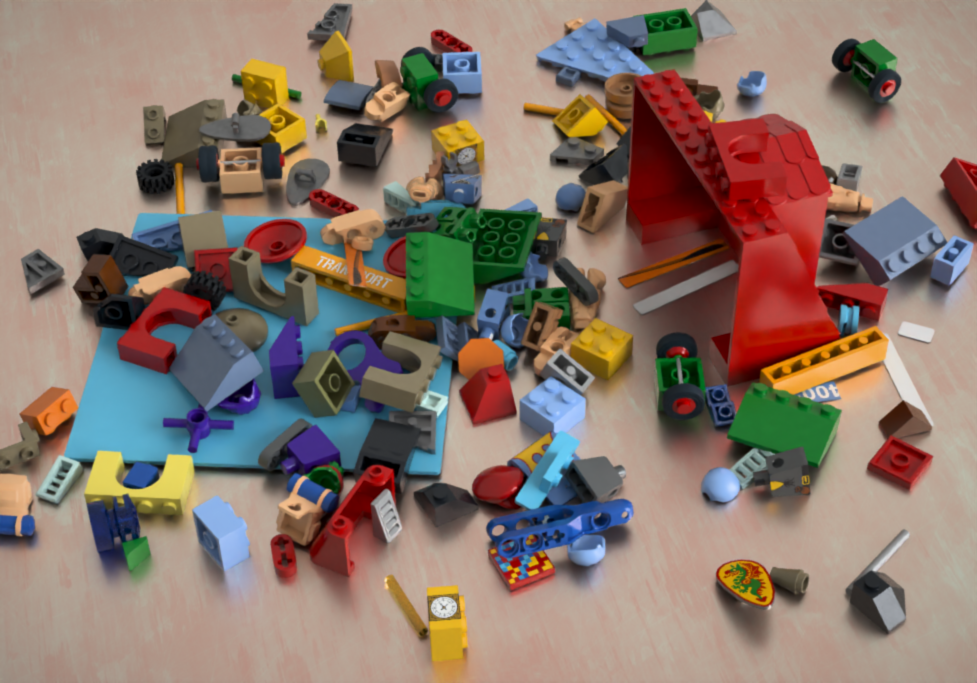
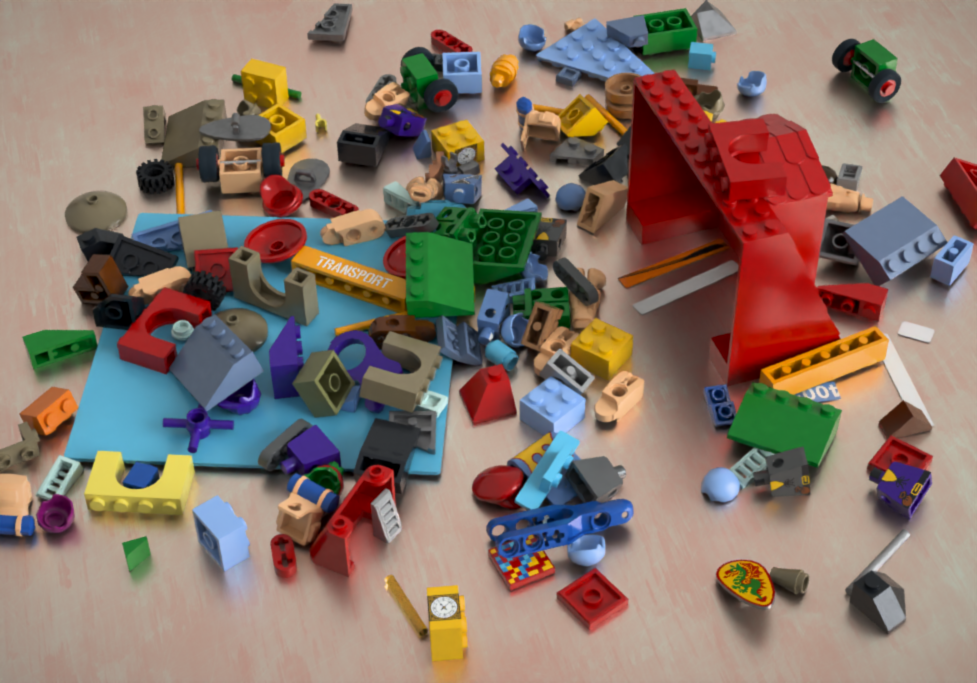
(40, 270): flat silver wing -> none
(55, 514): none -> magenta hair
(57, 345): none -> green slope
(96, 210): none -> dark tan dish
(113, 522): clear blue wheel -> none
(182, 330): none -> light aqua plate
(279, 196): none -> red piece
(336, 59): yellow slope -> none
(348, 94): sand blue slope -> none
(355, 266): orange sticker -> none
(362, 243): light nougat tile -> none
(387, 72): nougat slope -> none
(396, 117): none -> dark purple torso
(422, 146): none -> medium blue slope
(445, 502): black slope -> none
(478, 355): orange piece -> none
(503, 70): none -> light orange piece
(516, 175): none -> dark purple bracket
(531, 38): none -> medium blue hair
(536, 123): none -> light nougat piece
(592, 598): none -> red tile
(619, 397): none -> light nougat piece
(679, 377): brick -> none
(701, 56): none -> medium azure brick
(848, 319): medium azure wheel -> none
(901, 487): none -> dark purple torso

